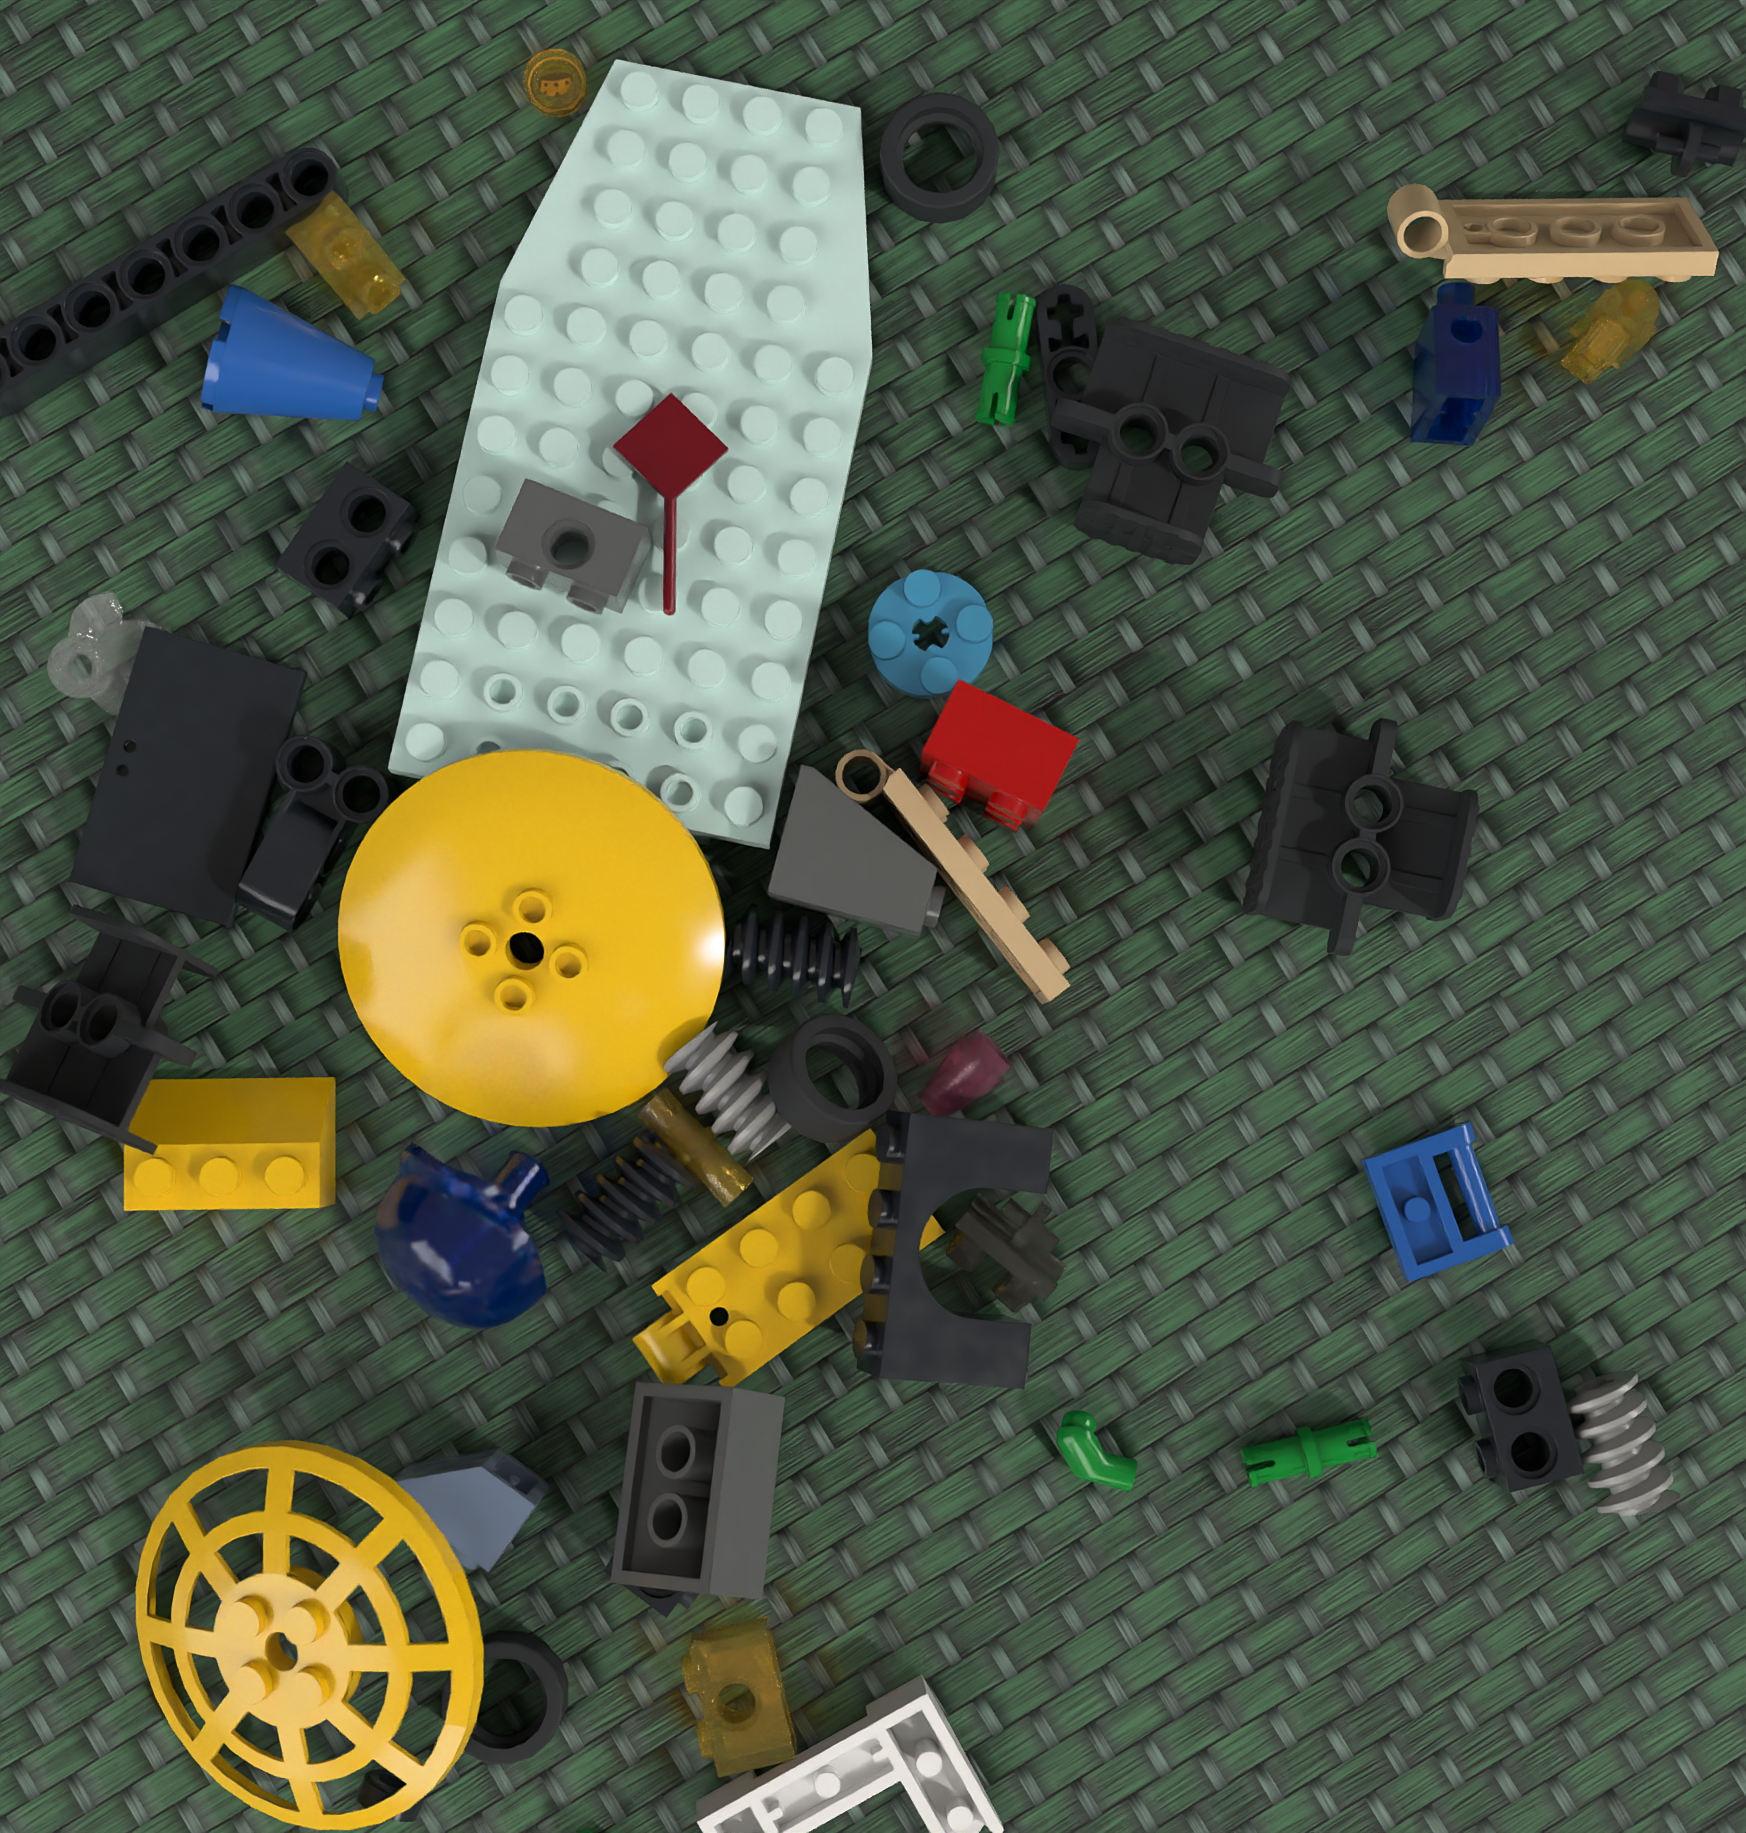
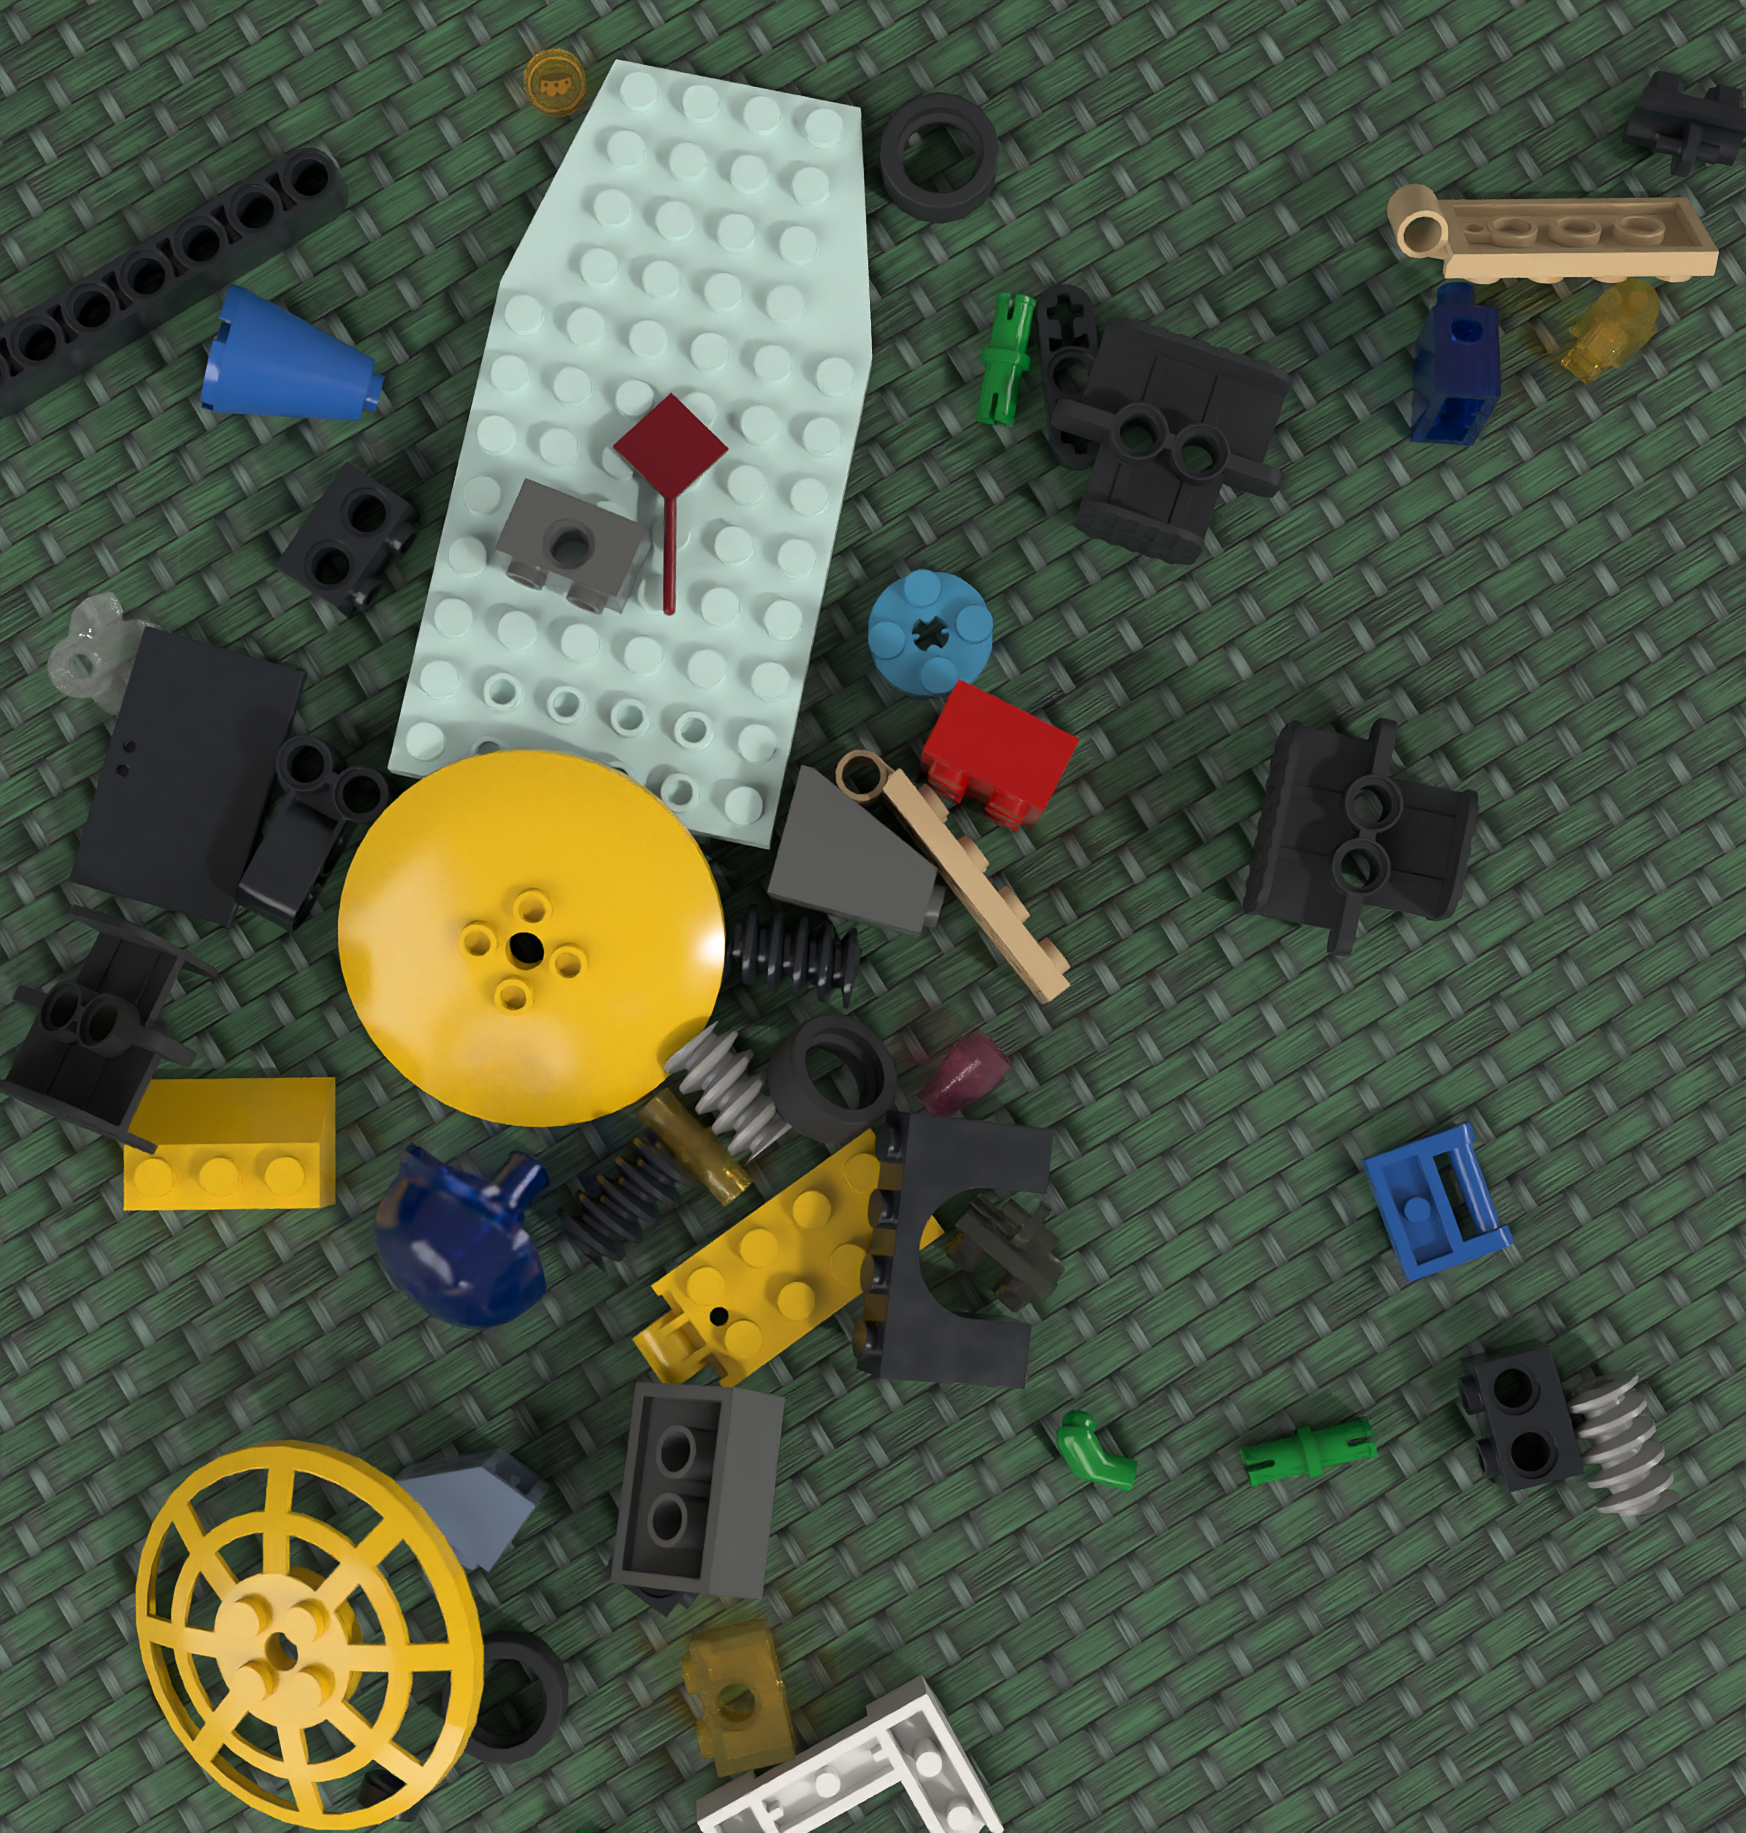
(347, 257): clear yellow hips -> none

